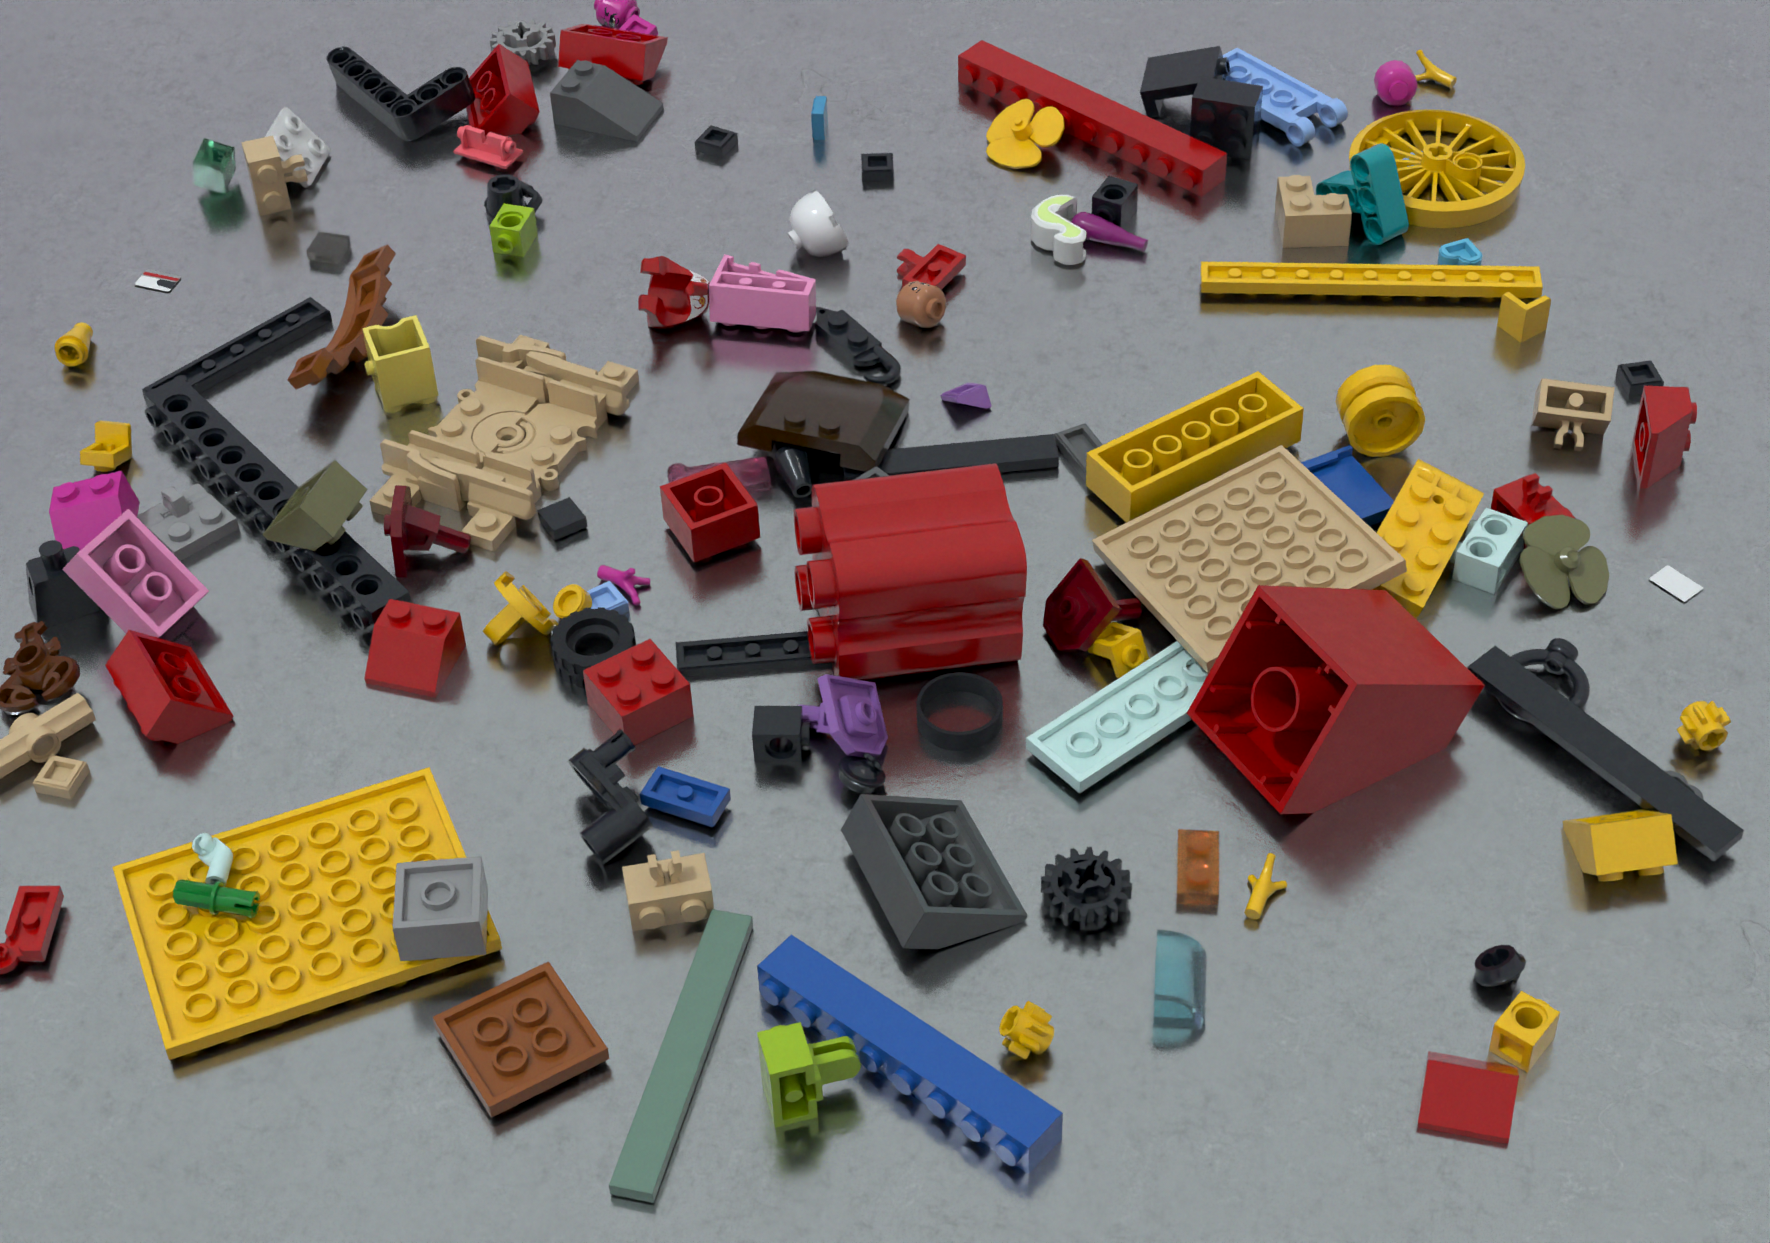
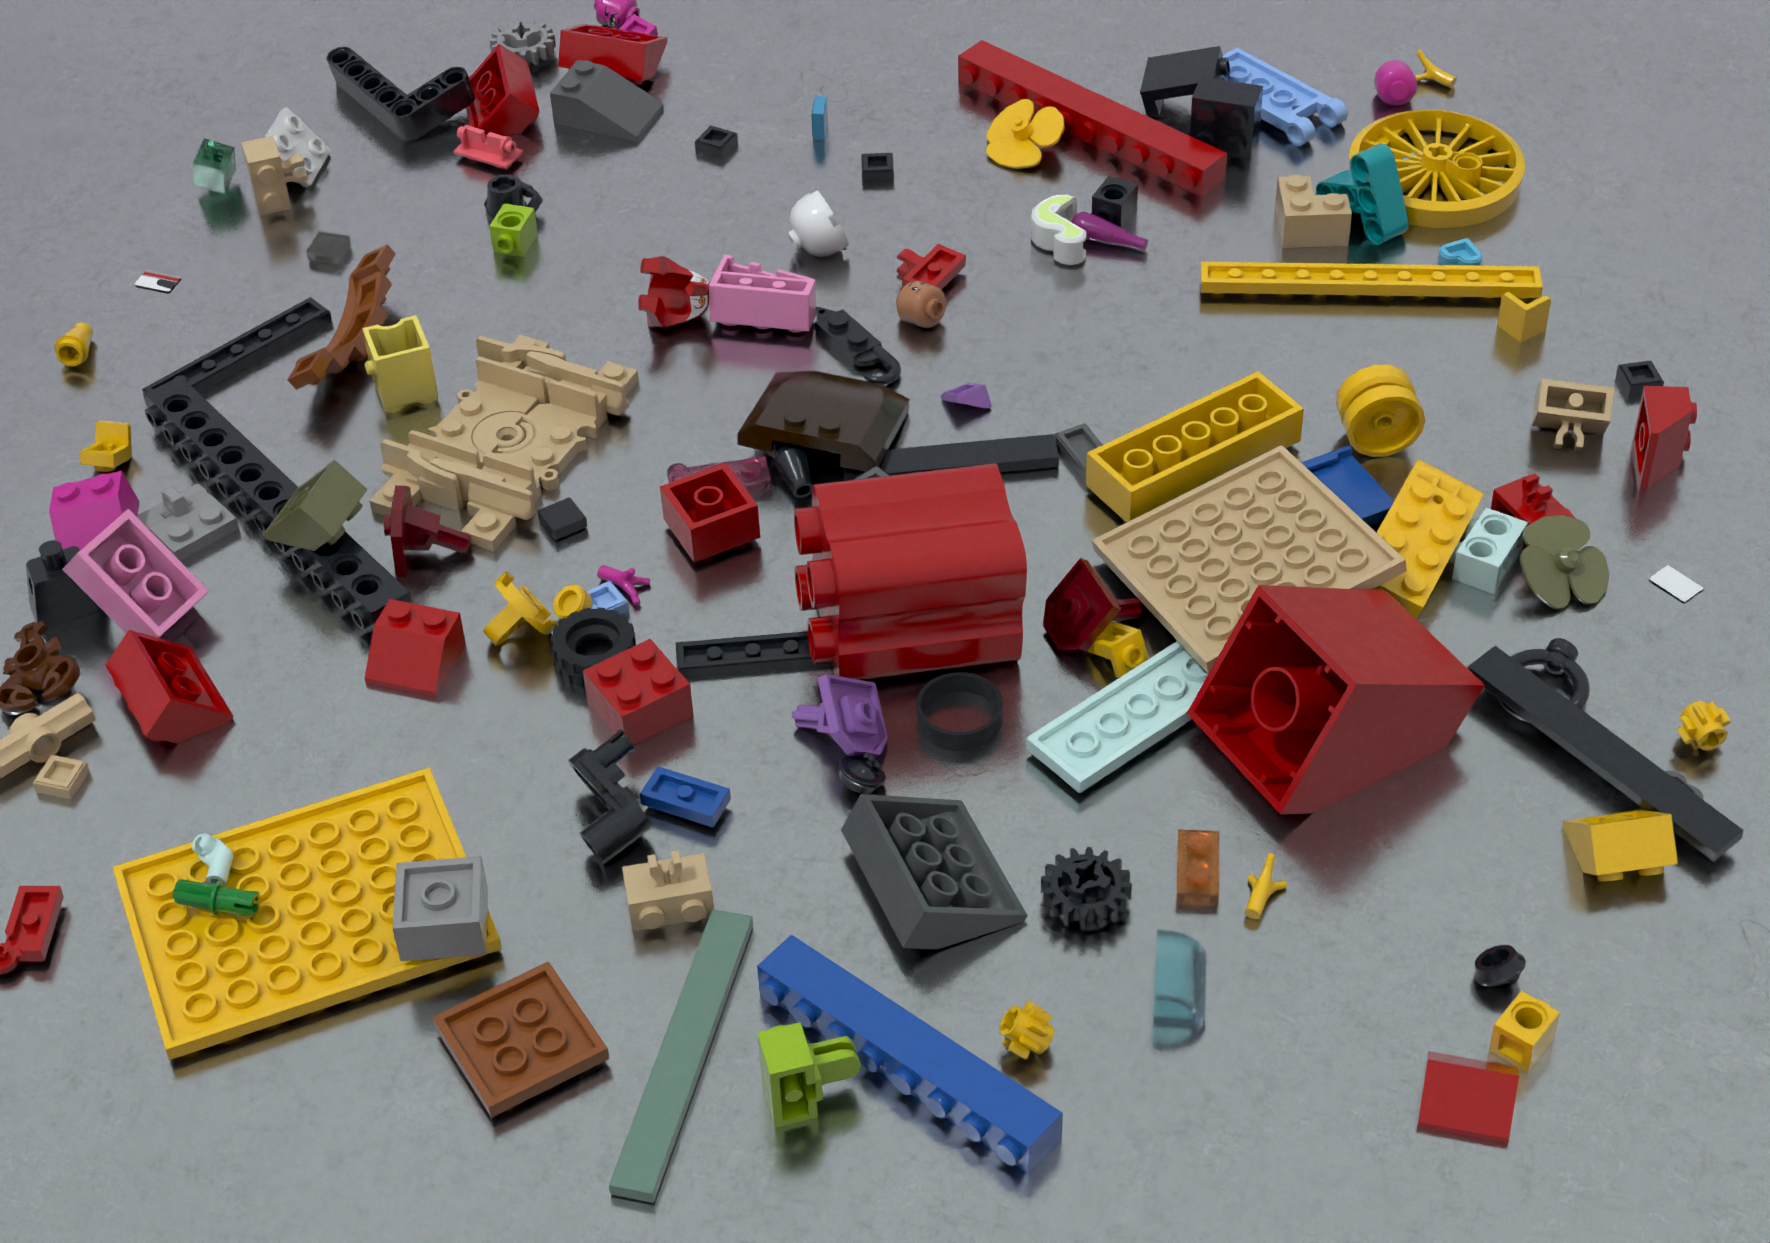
(779, 733): black brick -> none

